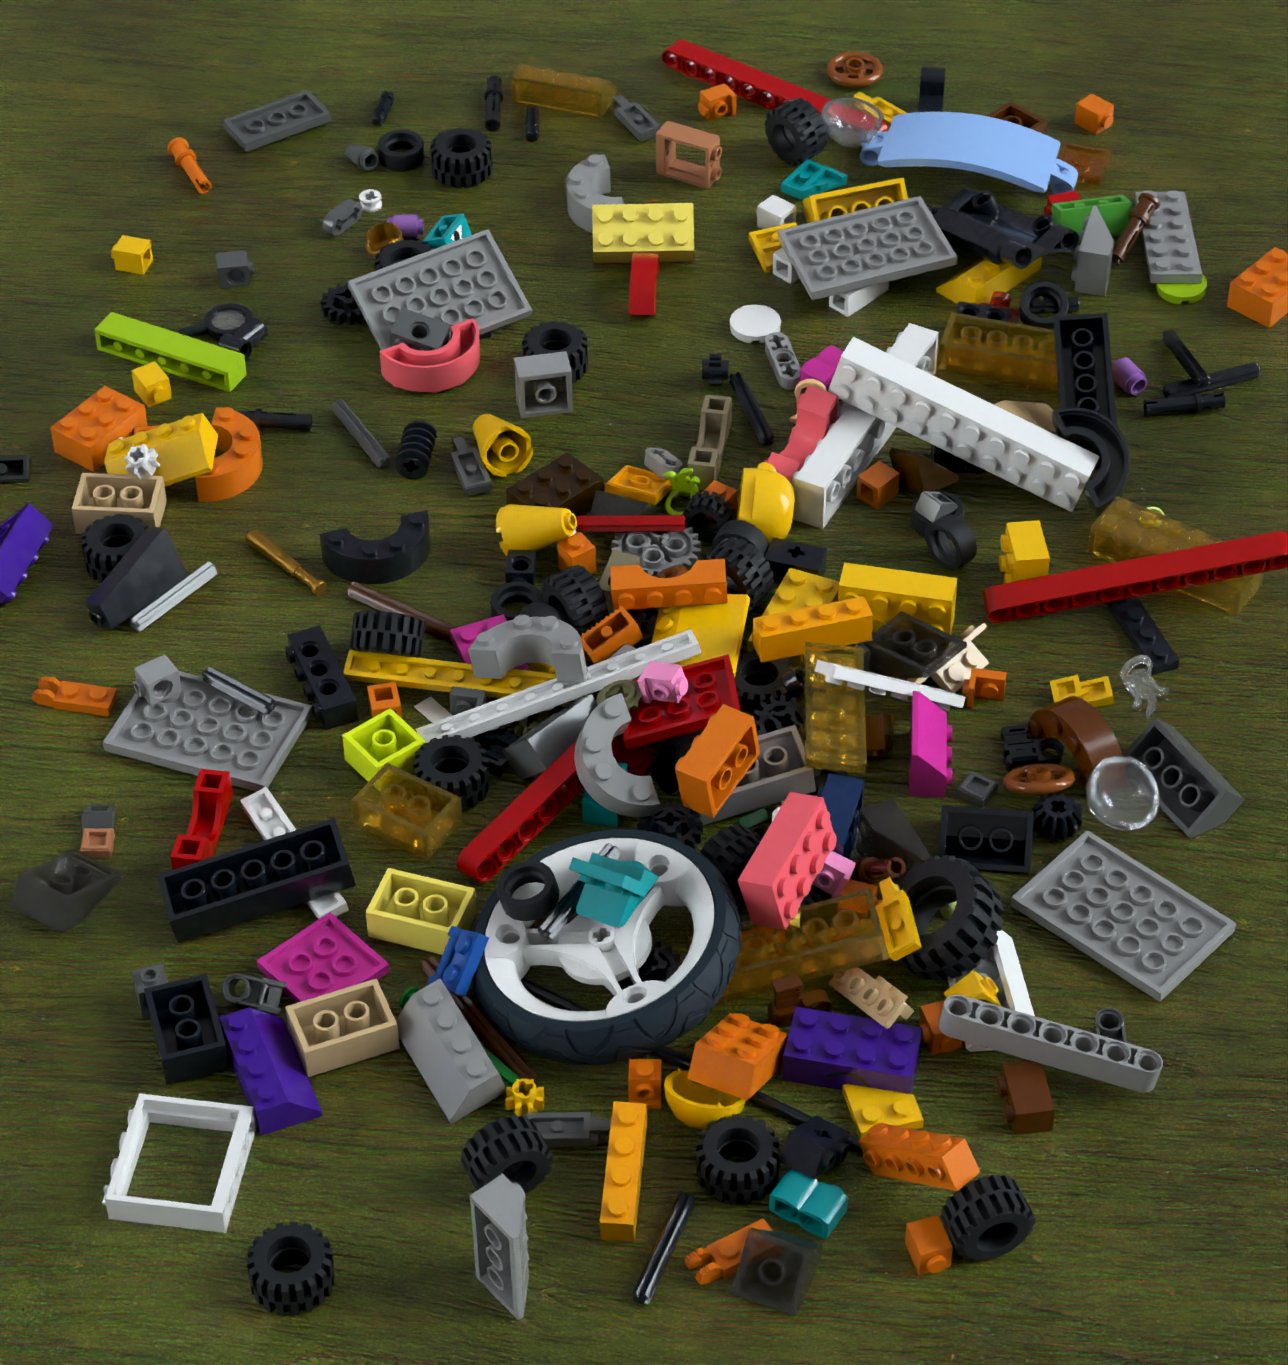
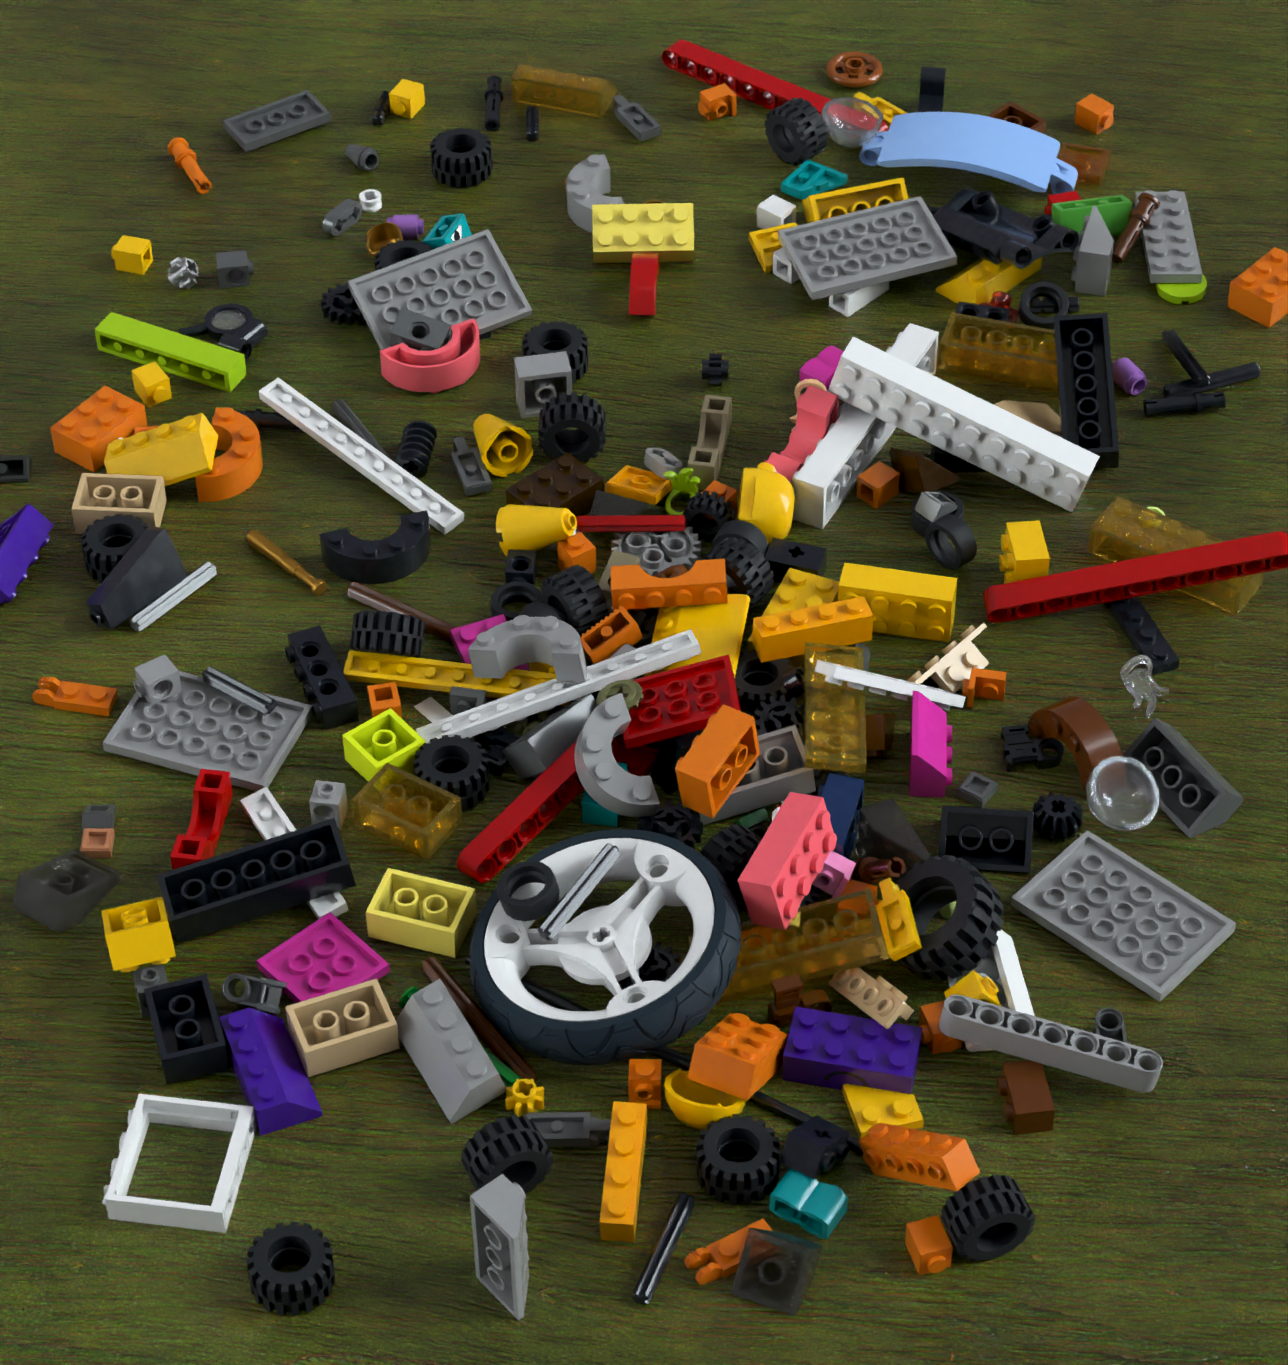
(138, 934): none -> yellow brick
(141, 461): white gear -> none
(183, 272): none -> light grey gear
(328, 802): none -> light grey brick
(361, 455): none -> white plate
(401, 160): black tyre -> none
(406, 98): none -> yellow brick
(460, 960): blue plate -> none
(572, 412): none -> black tyre
(611, 888): teal piece -> none
(662, 682): bright pink brick -> none
(681, 170): nougat window -> none
(751, 409): black axle -> none
(754, 323): white tile -> none
(785, 352): light grey beam -> none
(911, 648): clear smoke slope -> none
(1039, 779): dark orange plate -> none
(1094, 691): yellow slope -> none
(1106, 440): black brick -> none

